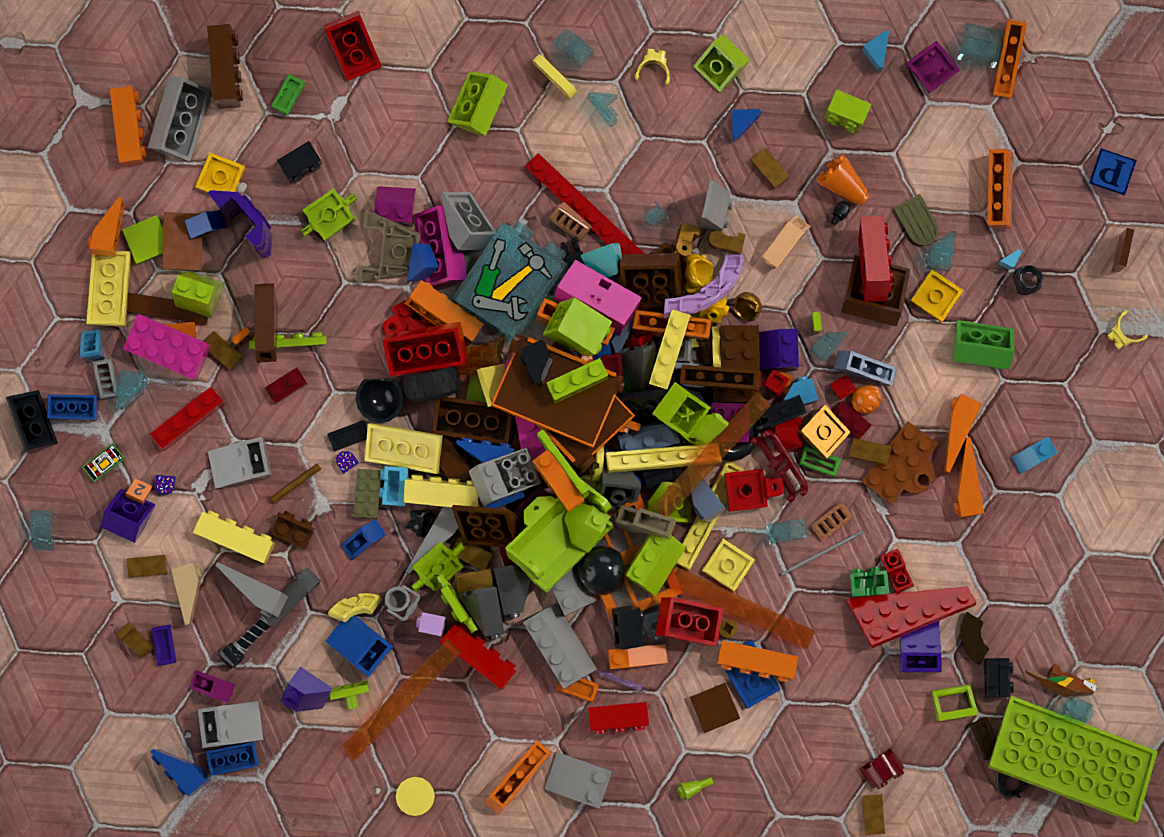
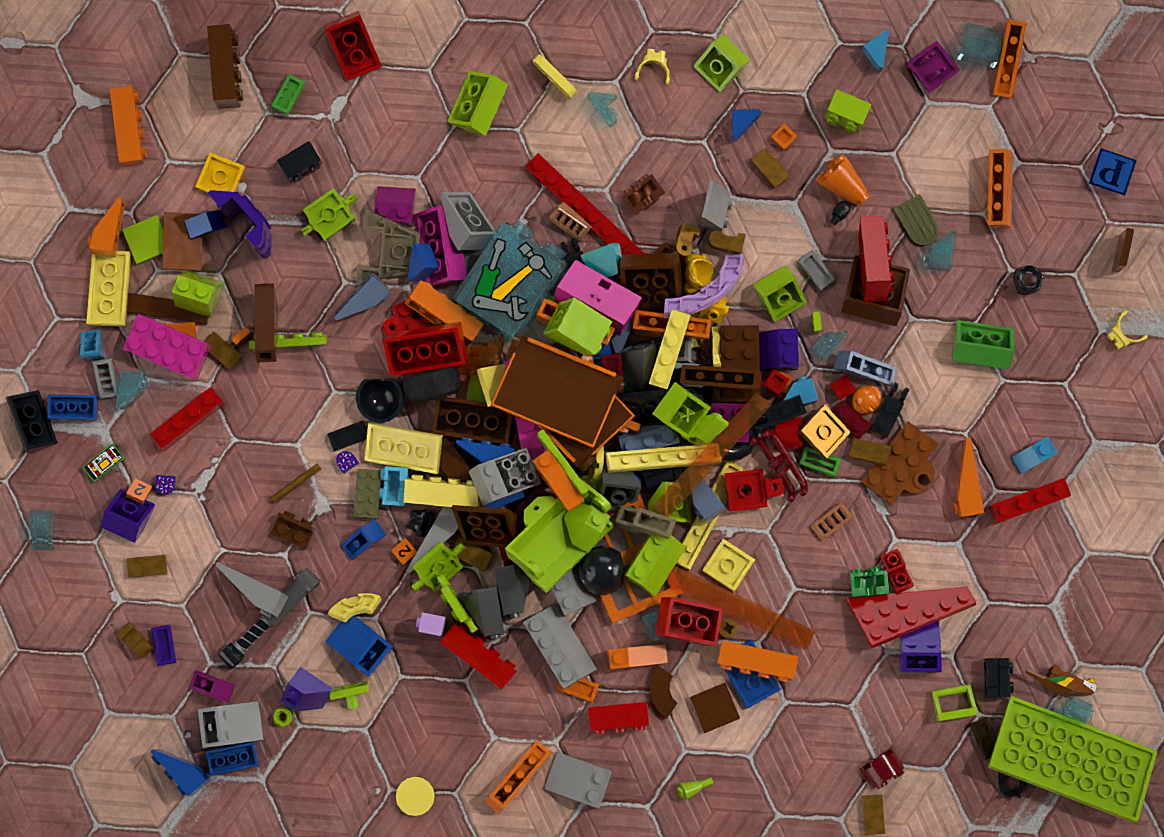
(179, 118): light grey slope -> none
(187, 586): tan slope -> none
(234, 537): light yellow brick -> none
(240, 463): light grey slope -> none
(276, 714): none -> lime plate
(286, 385): dark red plate -> none
(367, 295): none -> sand blue slope
(399, 600): light grey piece -> none
(401, 699): clear orange tile -> none
(404, 551): none -> orange tile
(474, 580): pearl gold tile -> none
(538, 360): black slope -> none
(574, 47): clear light blue slope -> none
(577, 380): lime brick -> none
(620, 681): lavender piece -> none
(628, 627): black brick -> none
(639, 340): red tile -> none
(643, 195): none -> copper cylinder
(656, 214): clear light blue brick -> none
(661, 692): none -> reddish brown tile
(747, 306): pearl gold hair -> none
(780, 293): none -> lime slope
(784, 137): none -> orange tile
(786, 241): light nougat slope -> none
(786, 531): clear light blue slope -> none
(816, 270): none -> light grey tile
(821, 553): light grey piece -> none
(889, 412): none -> black hinge
(936, 296): yellow tile -> none
(961, 419): orange slope -> none
(972, 638): dark brown tile -> none
(1010, 261): medium azure slope -> none
(1030, 501): none -> red brick

